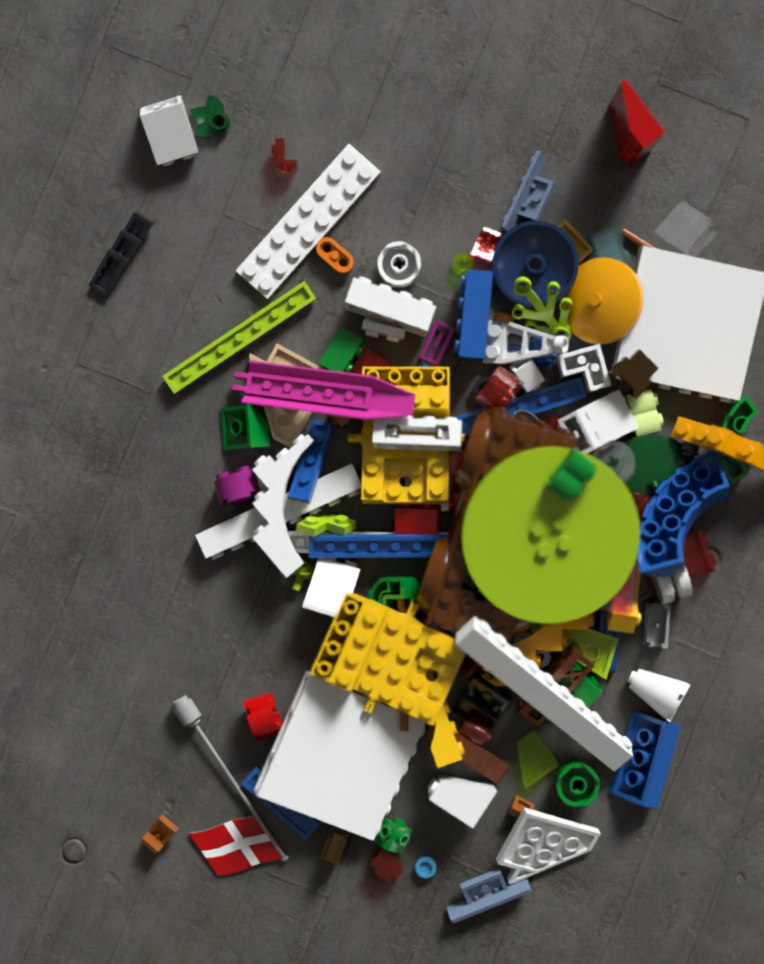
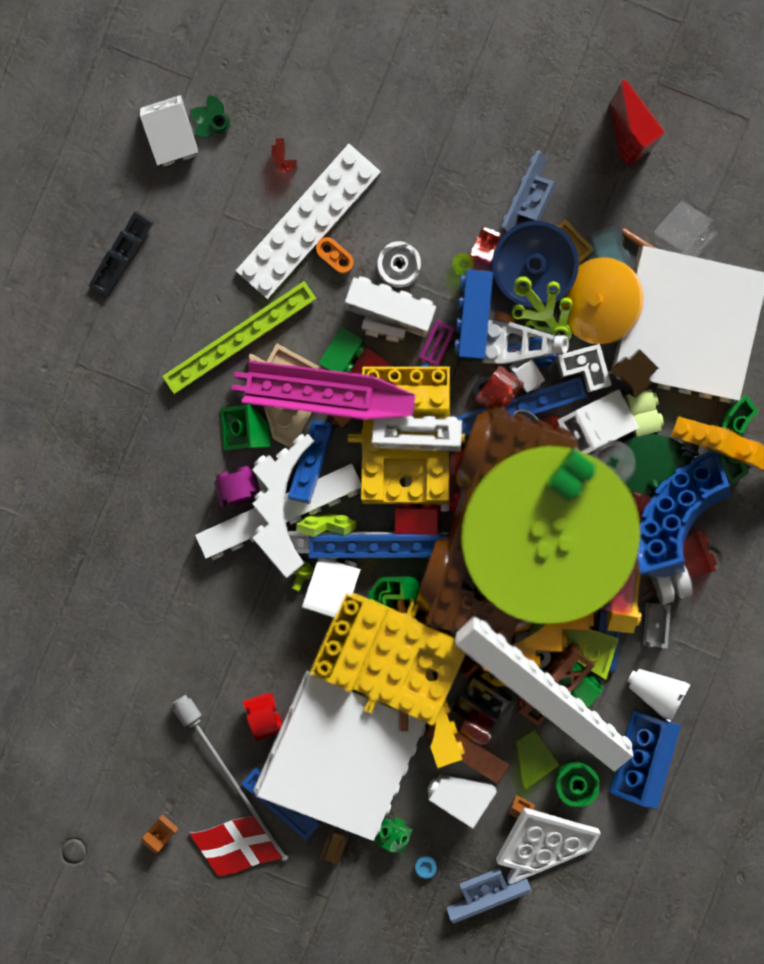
(386, 864): clear red brick -> none

